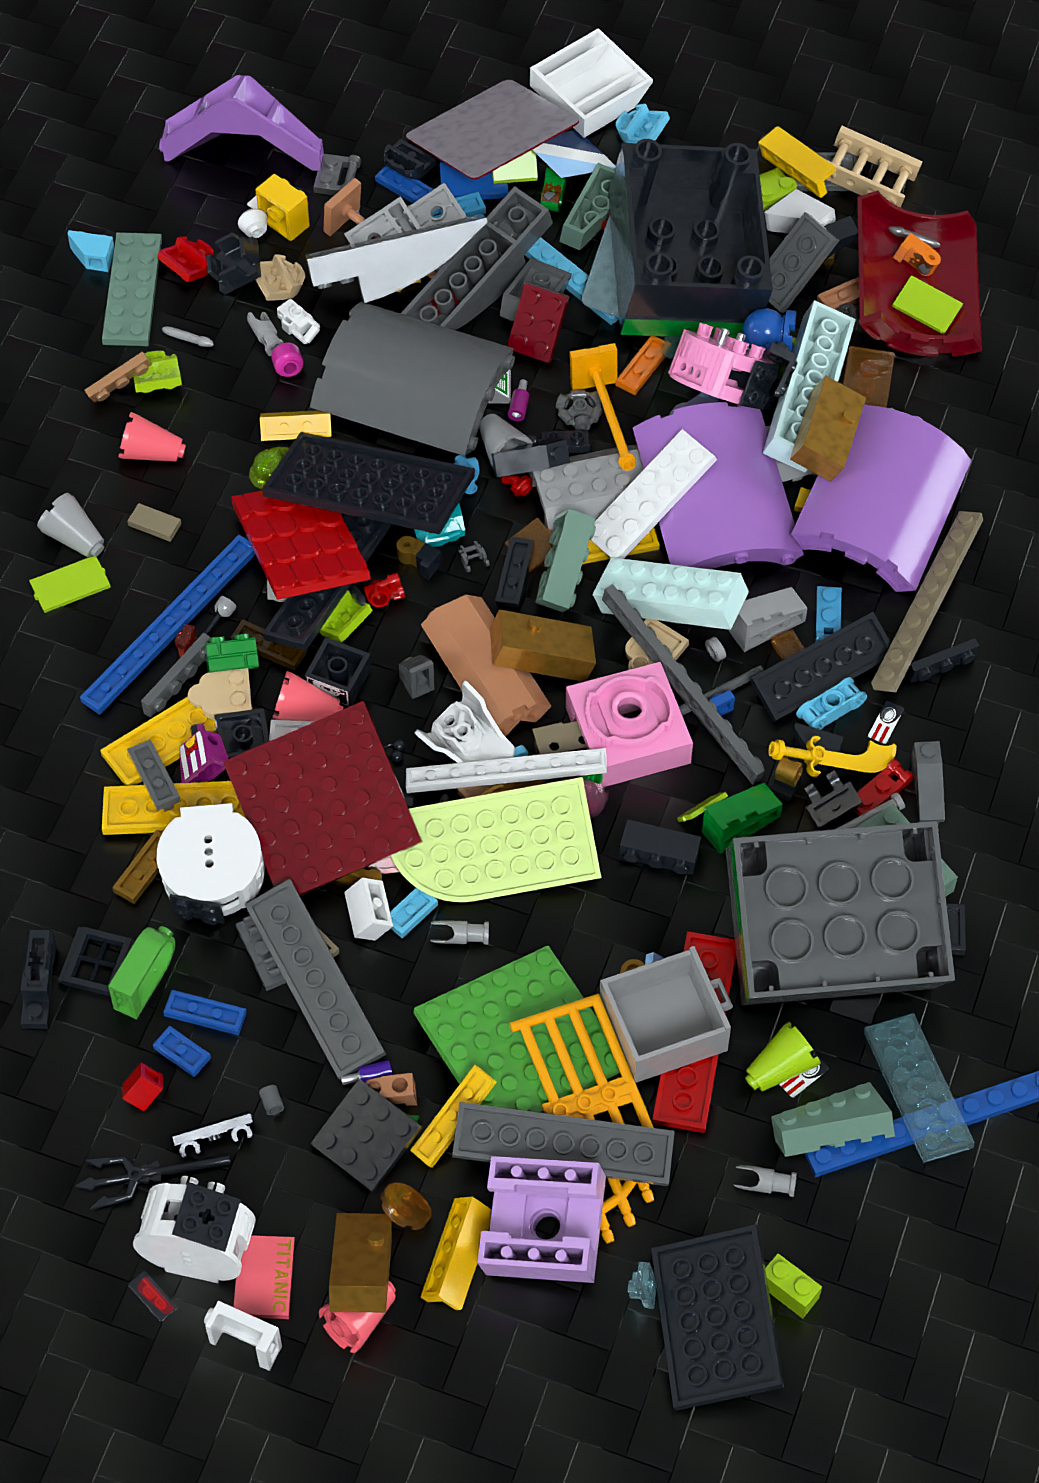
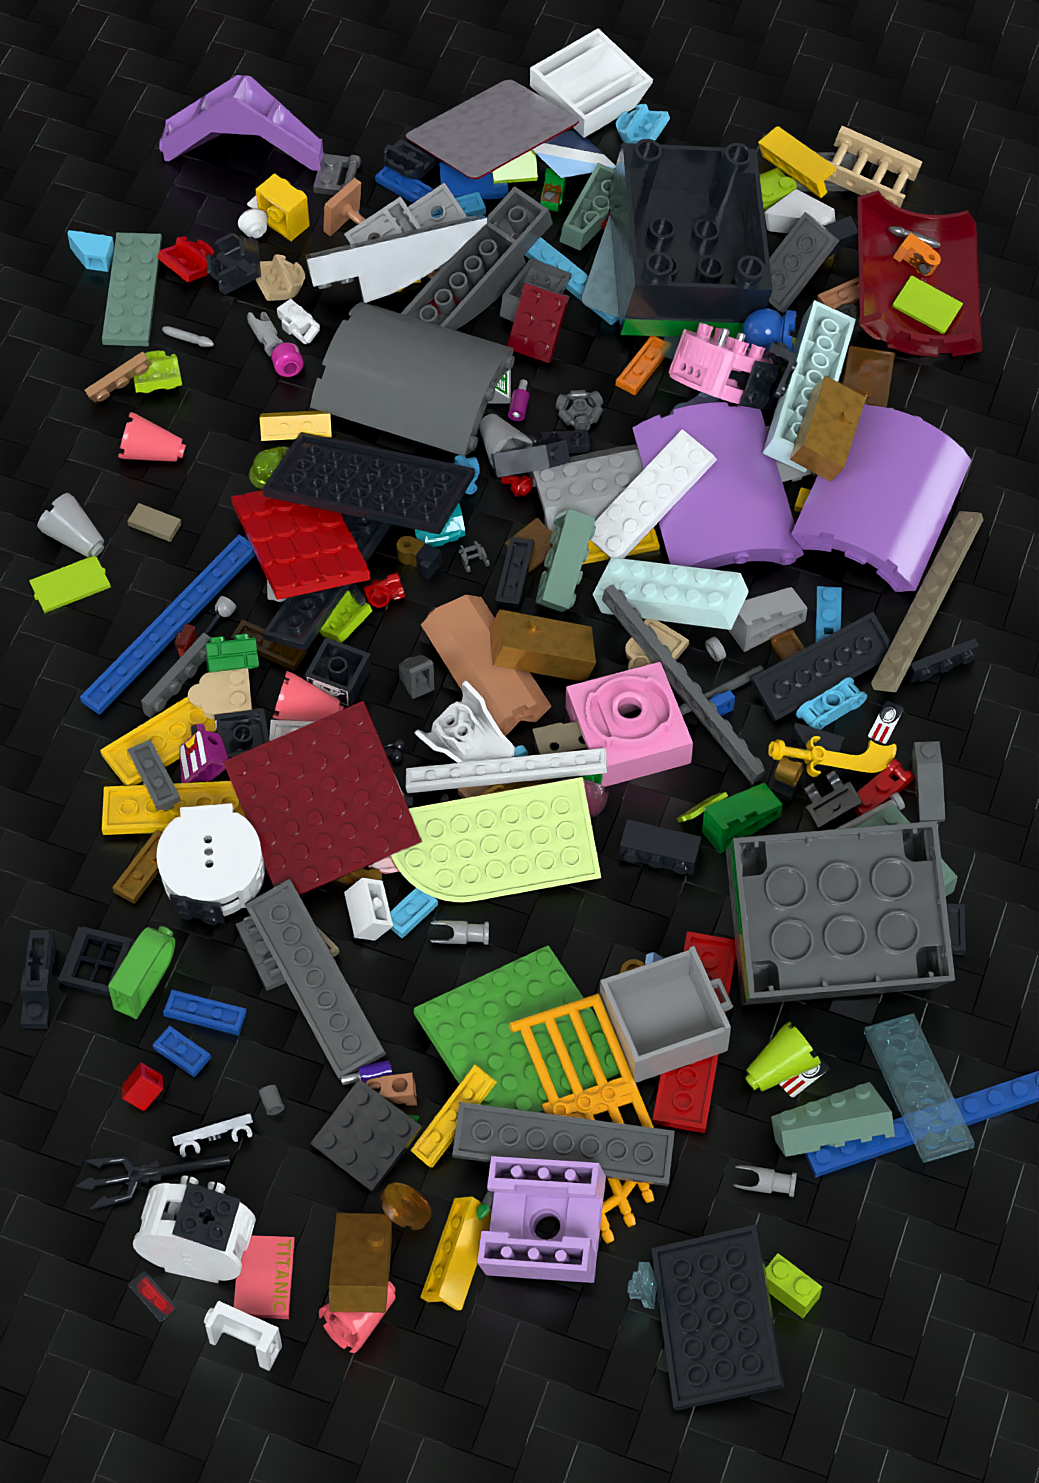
(484, 1208): none -> piece
(596, 369): light orange tile -> none

